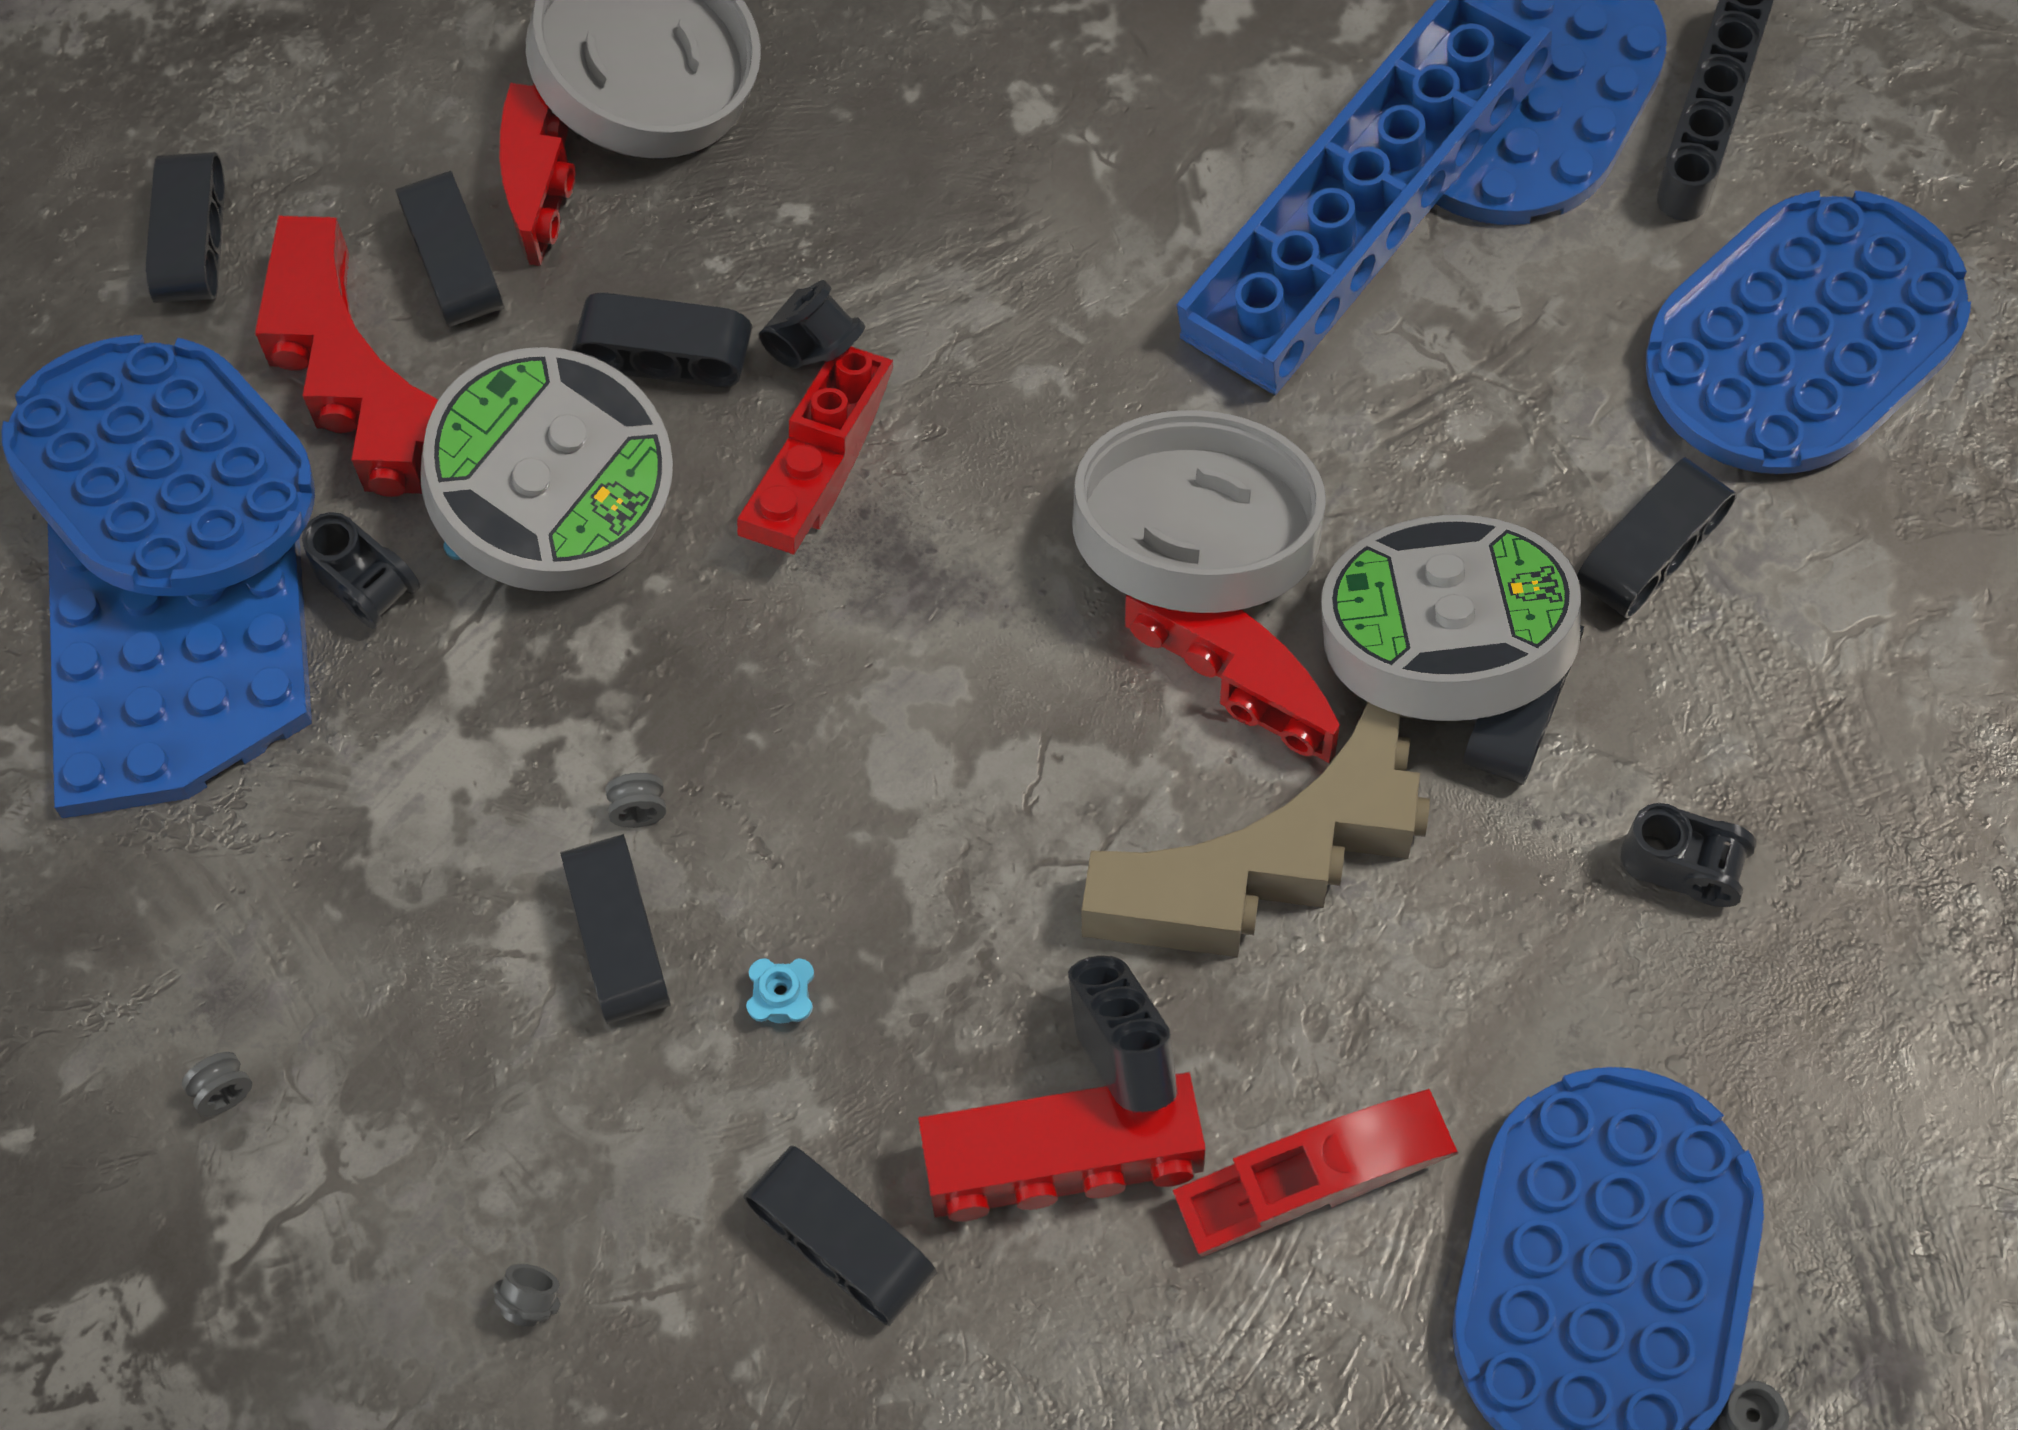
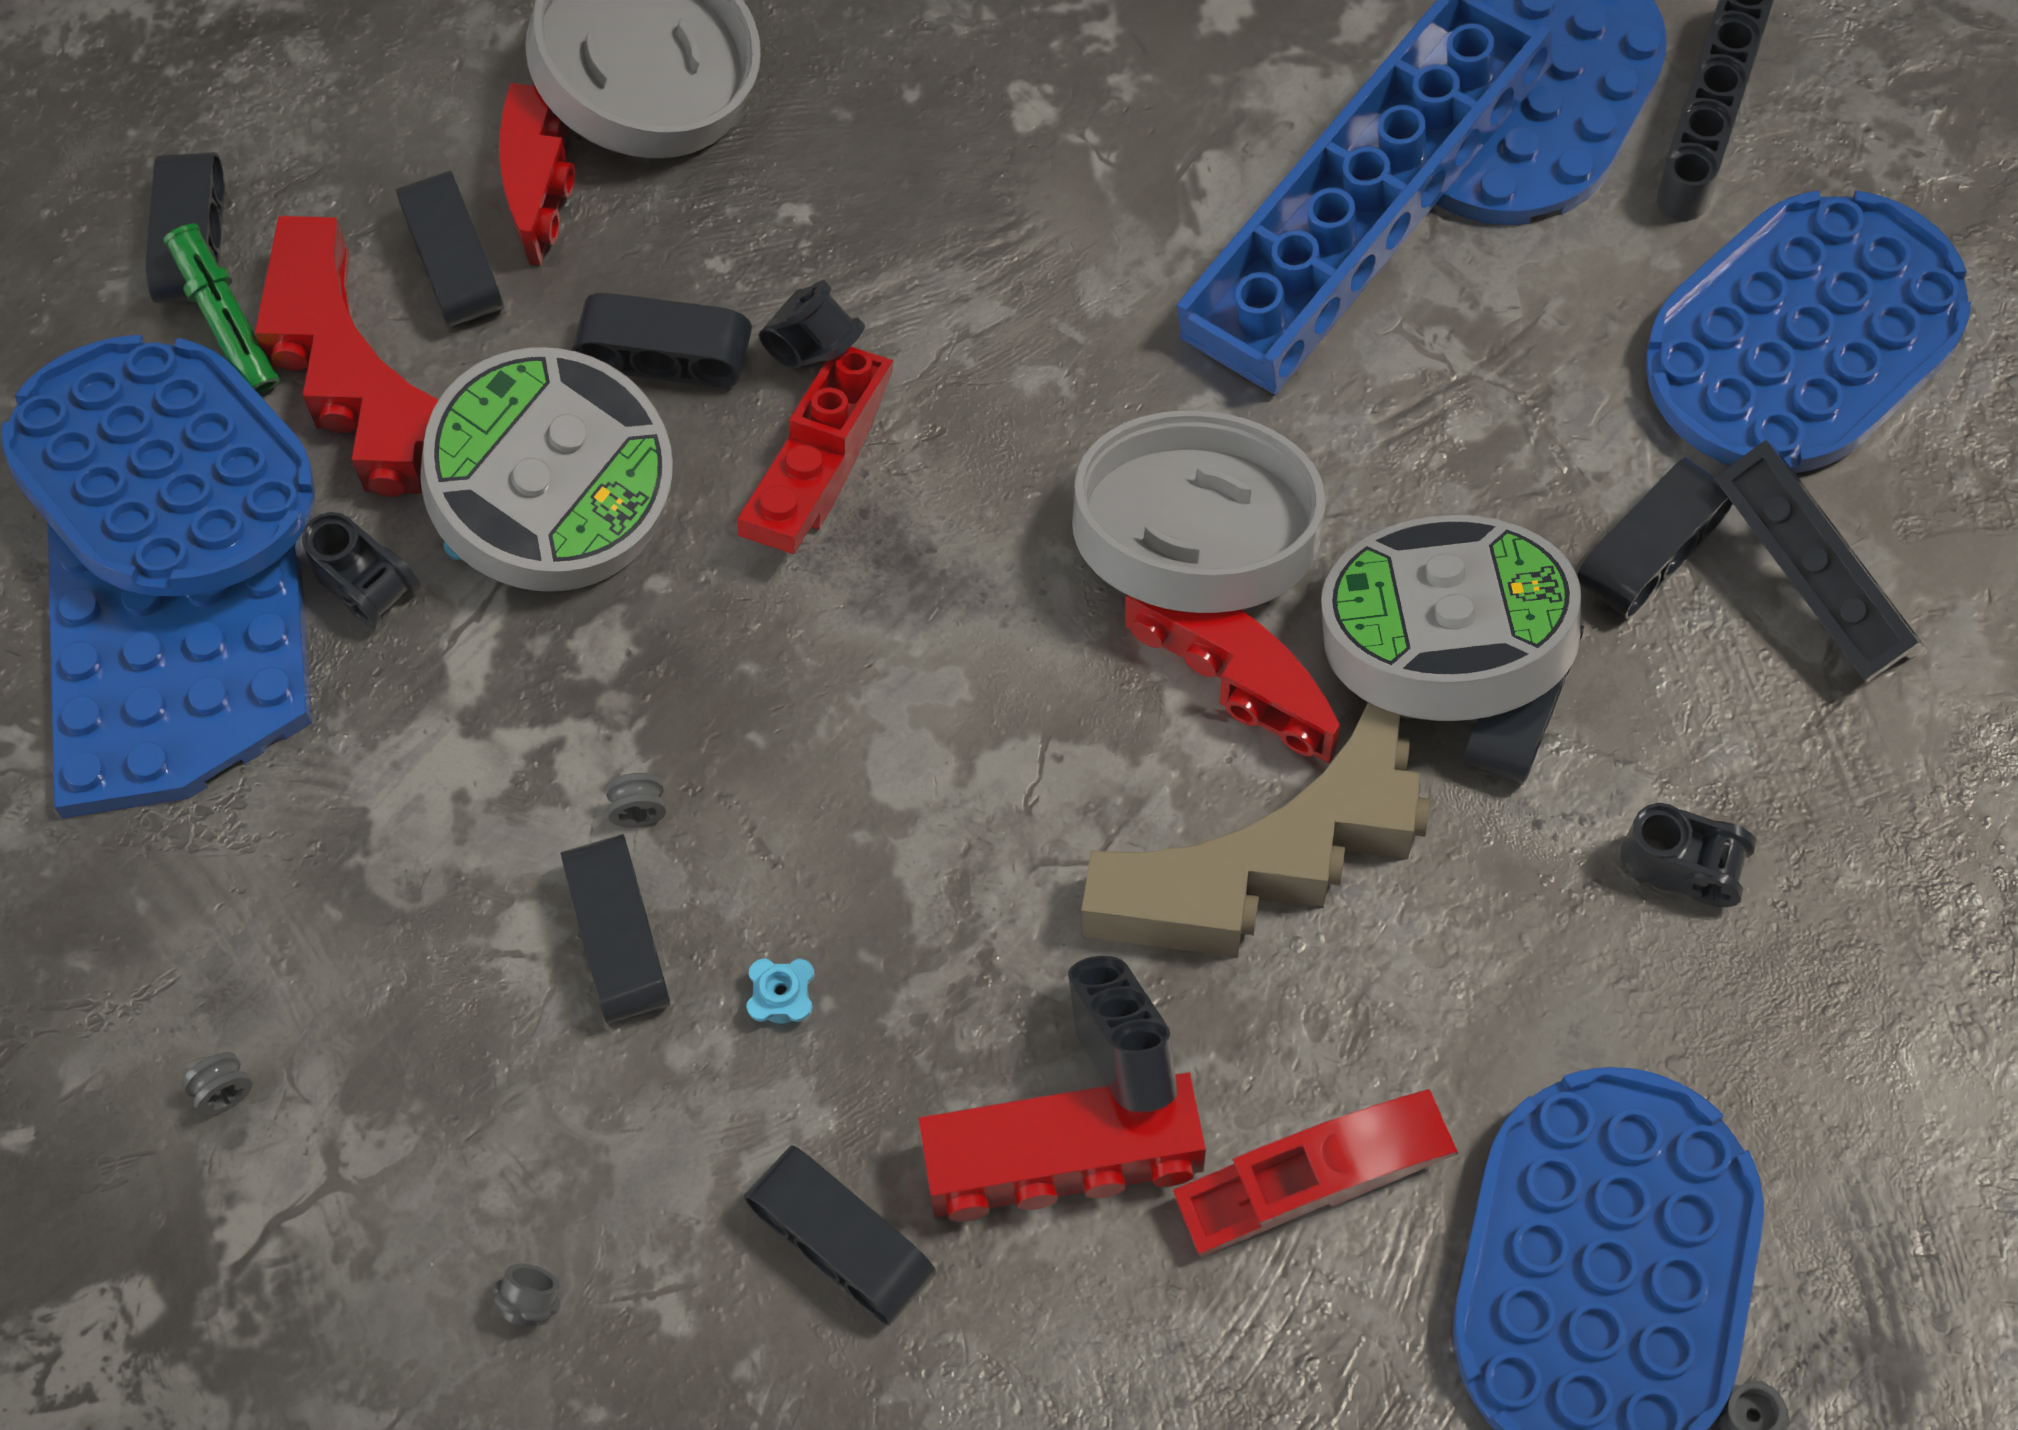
(210, 289): none -> green pin
(1819, 561): none -> black fence

